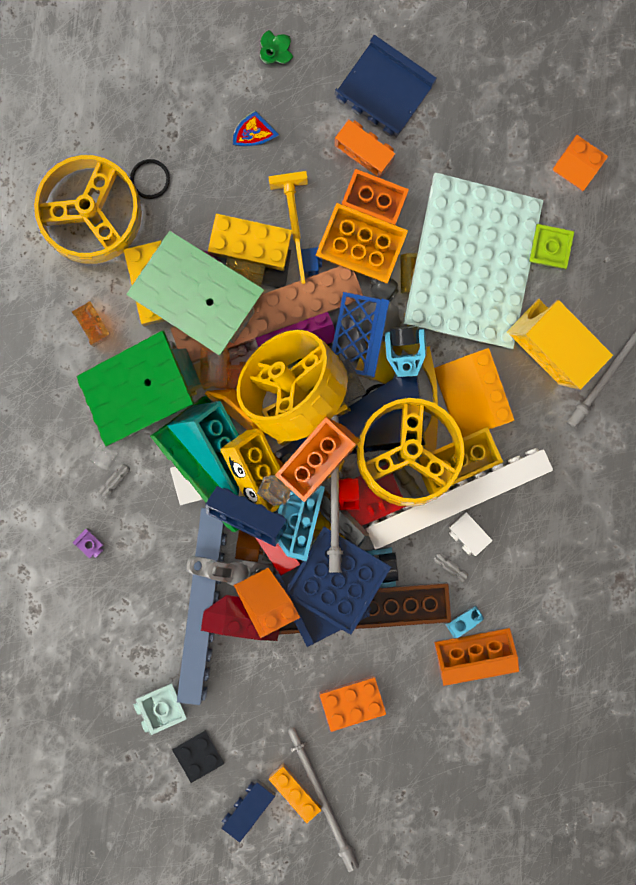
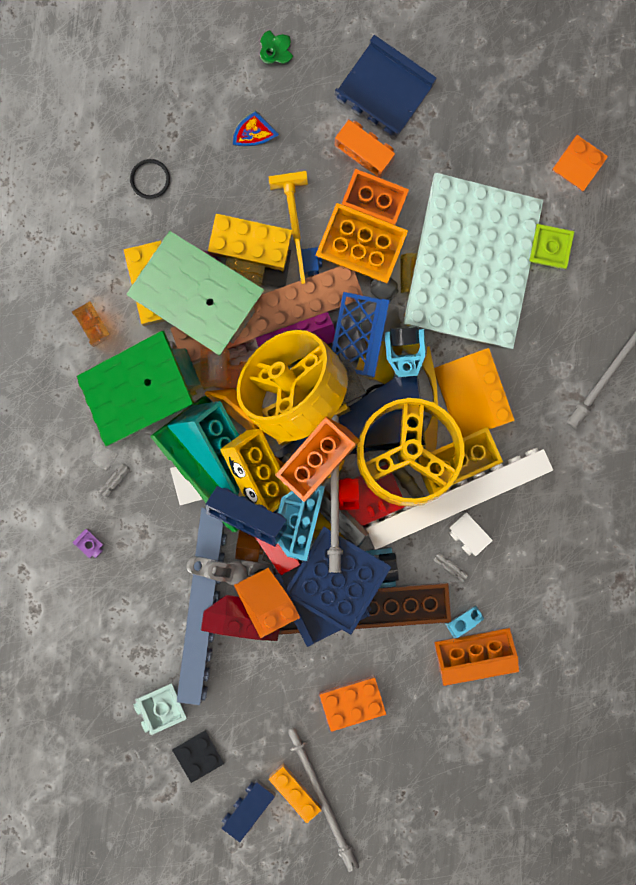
(89, 210): yellow wheel -> none
(274, 490): clear brick -> none
(560, 344): yellow container -> none

